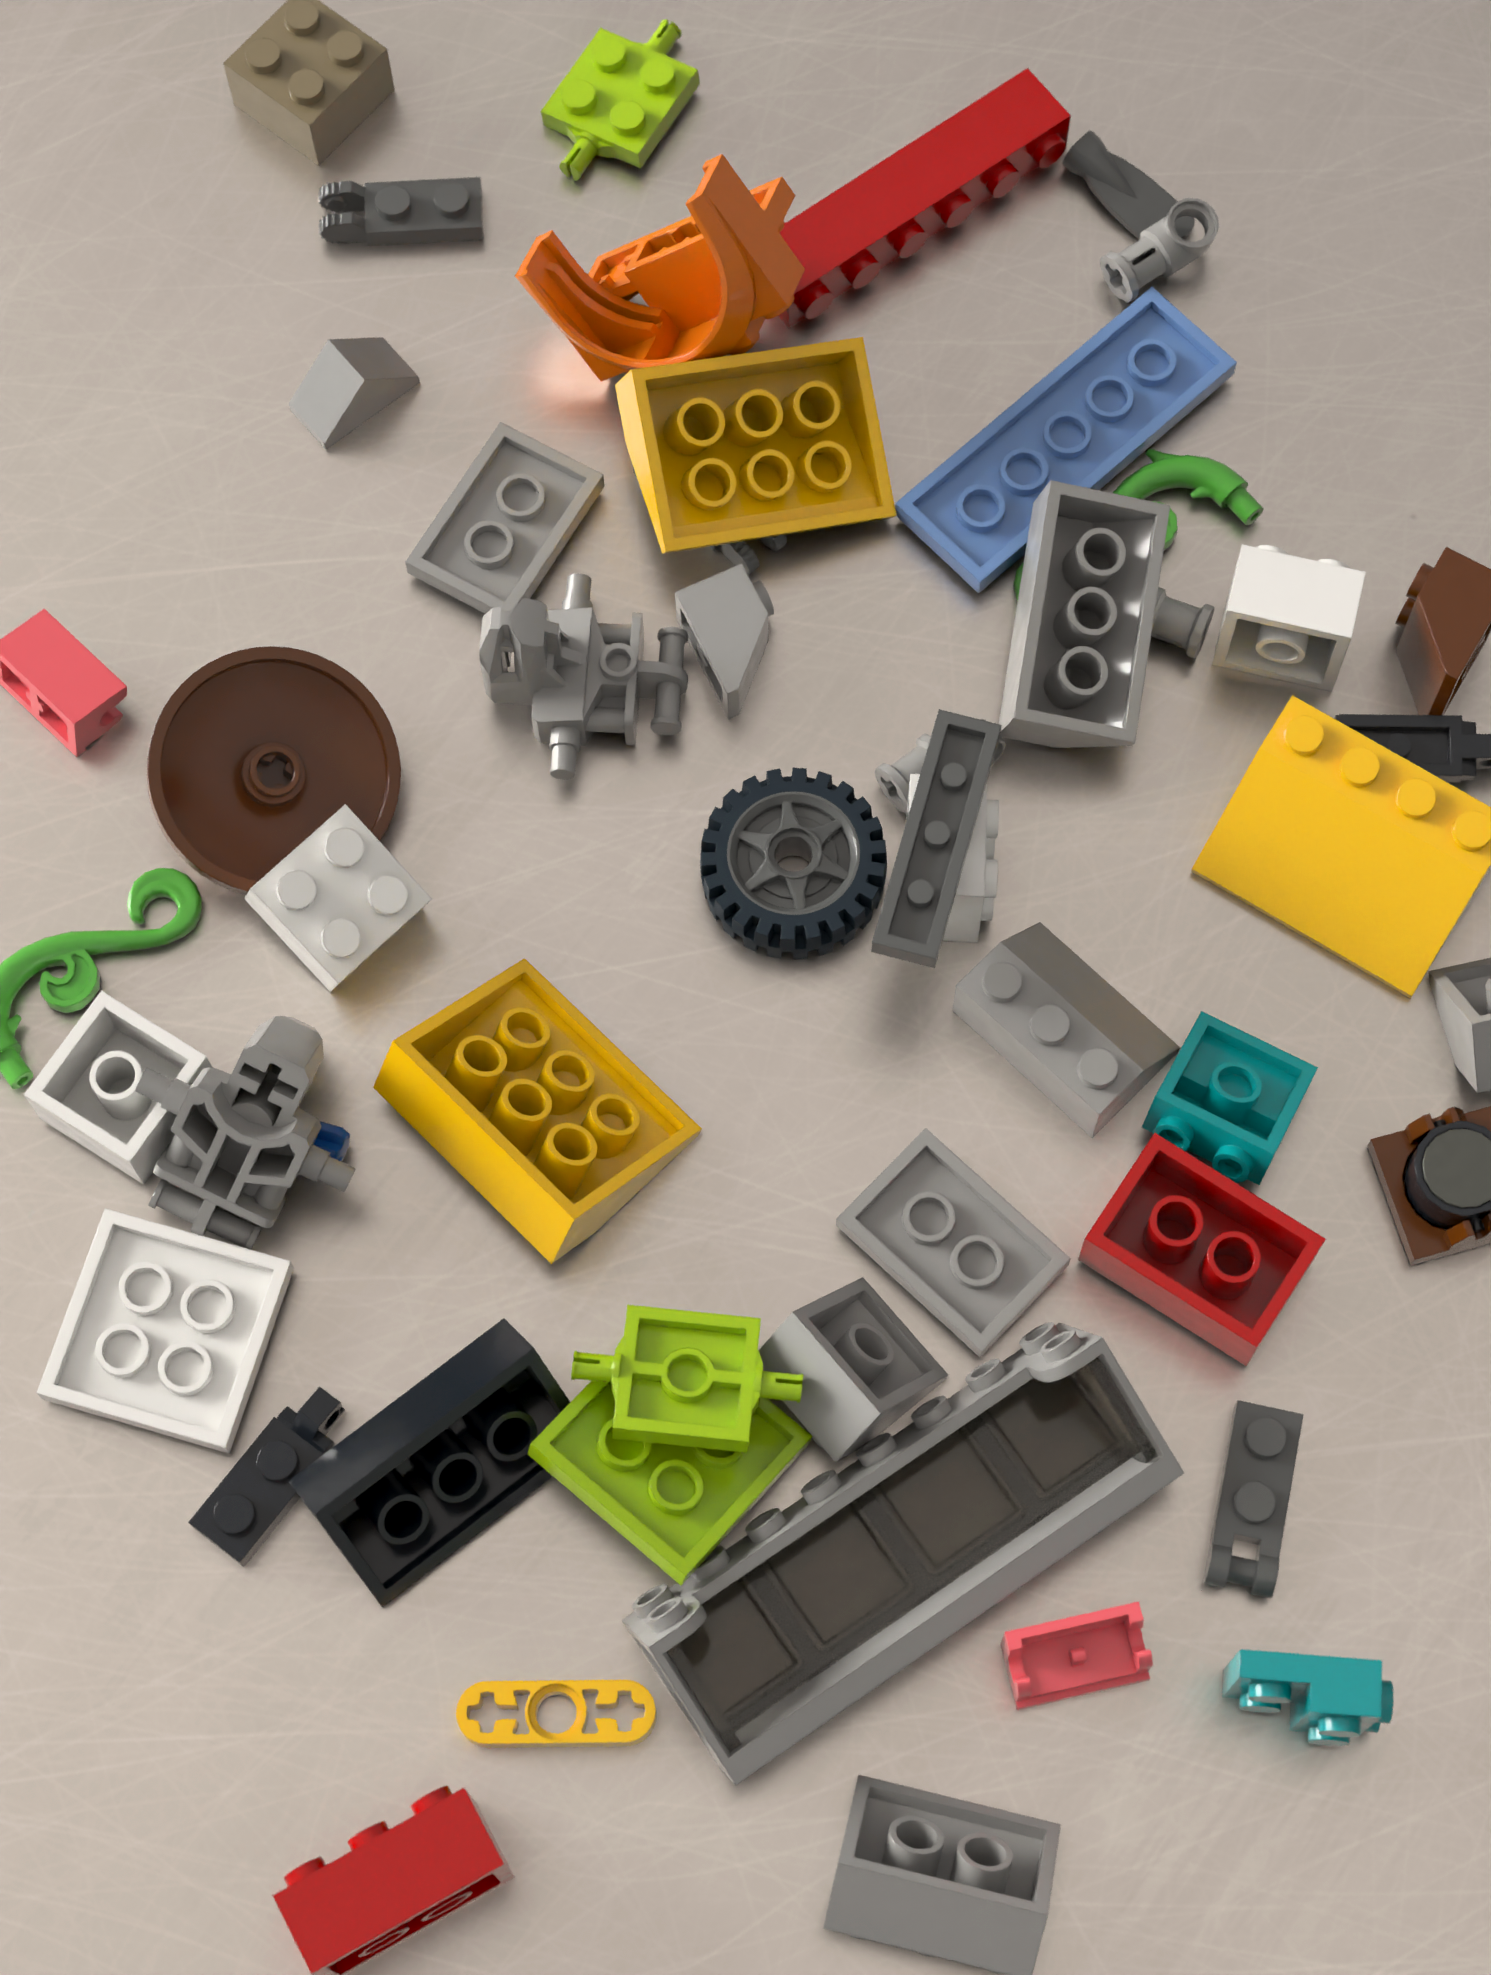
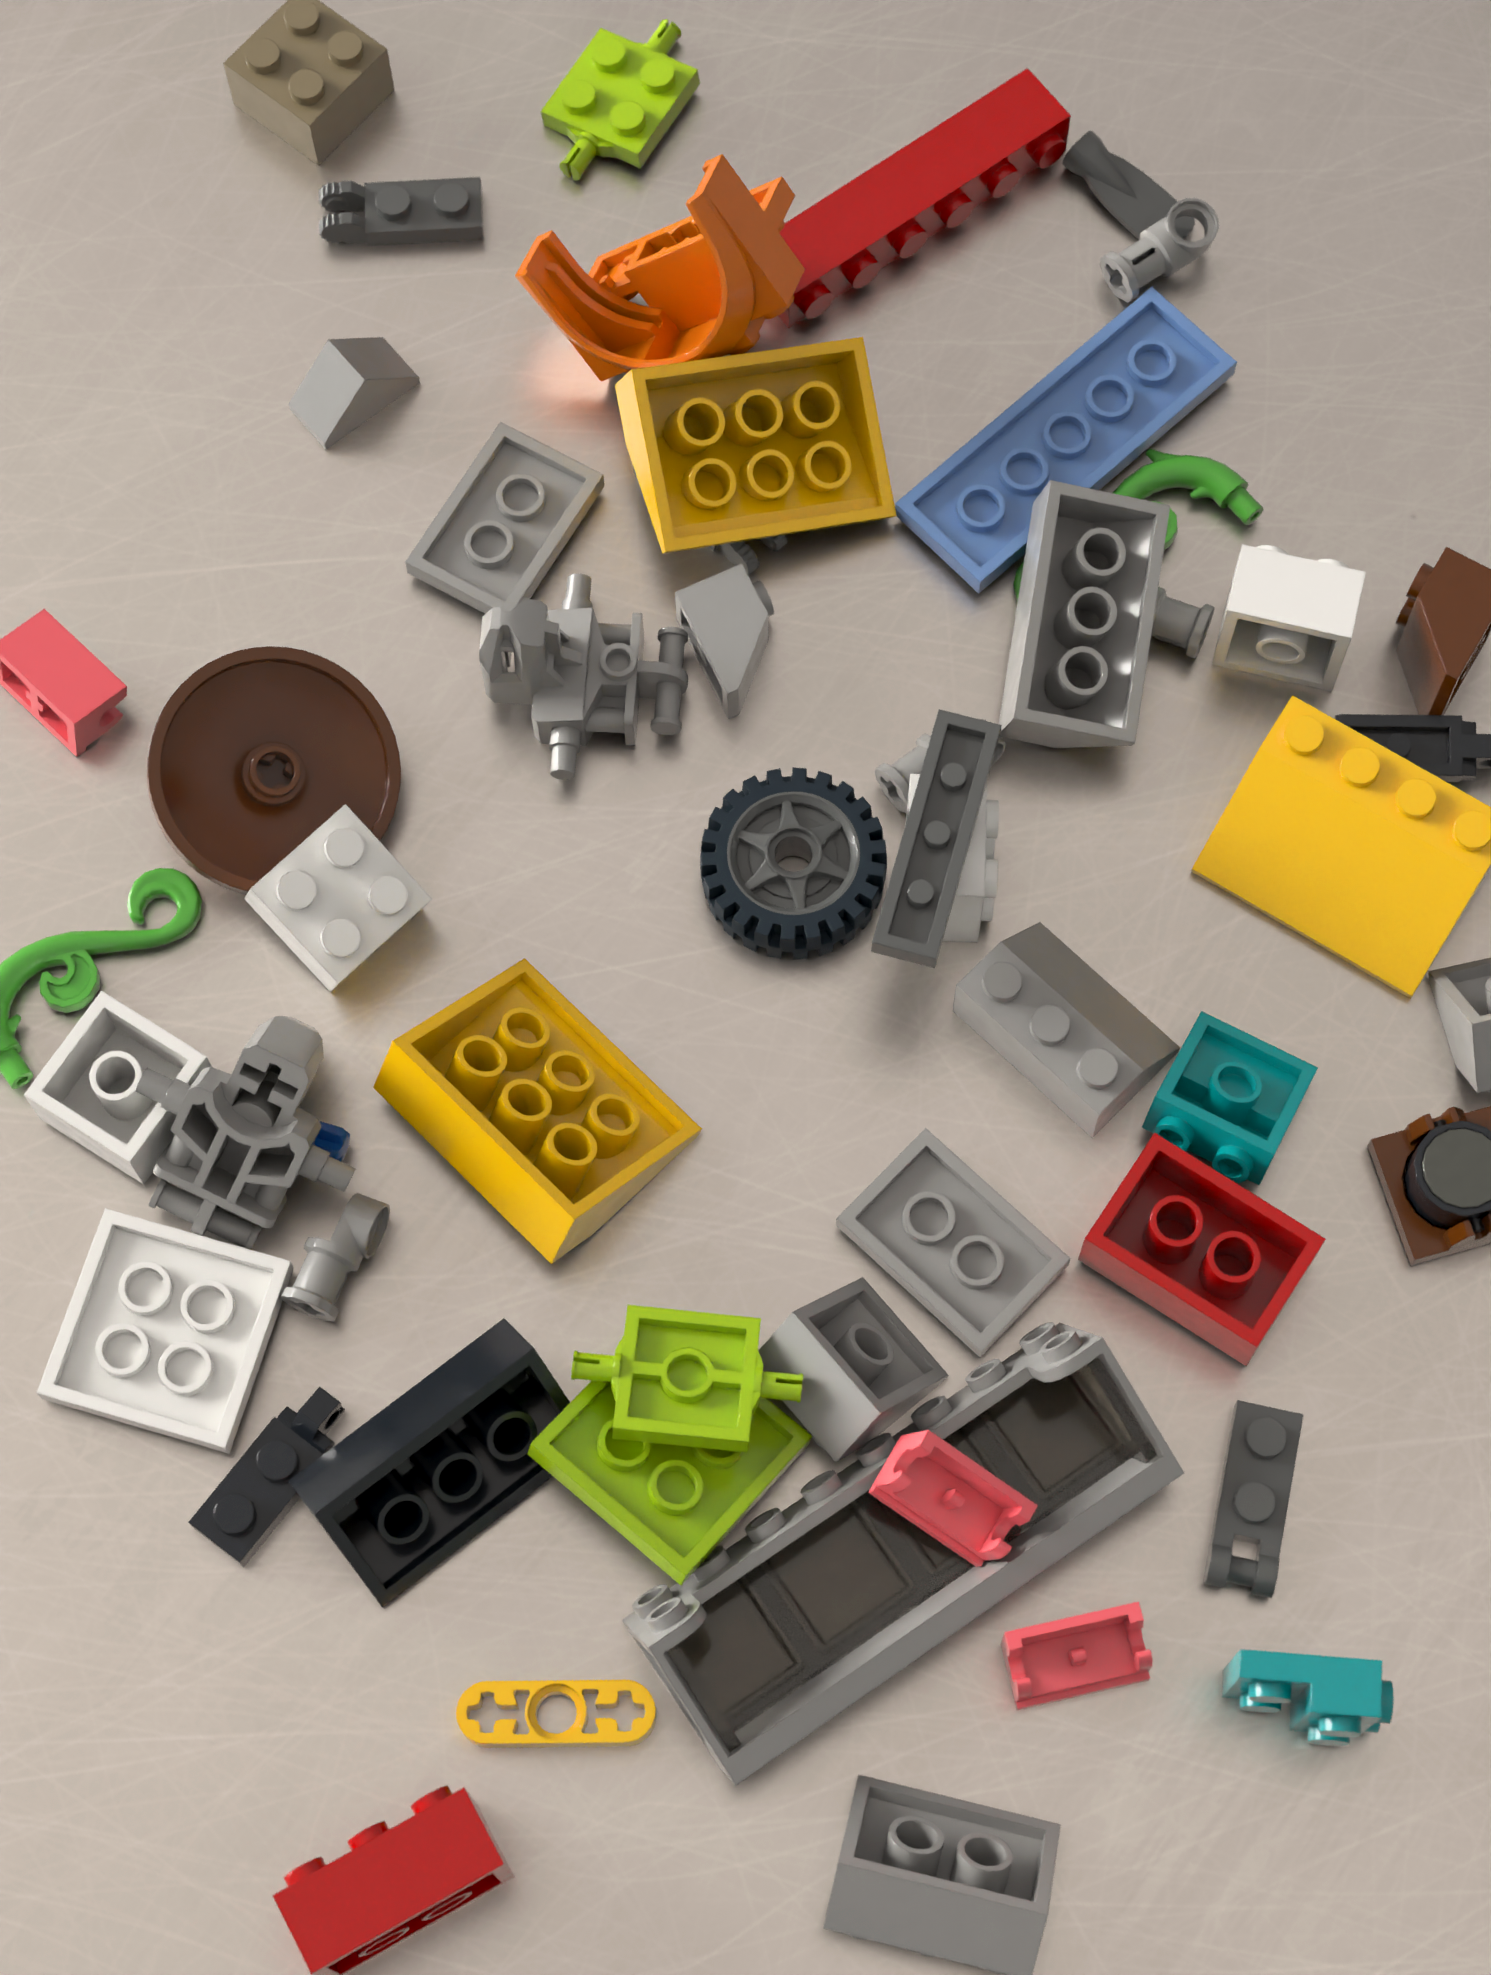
(330, 1261): none -> light grey connector
(951, 1497): none -> coral hinge

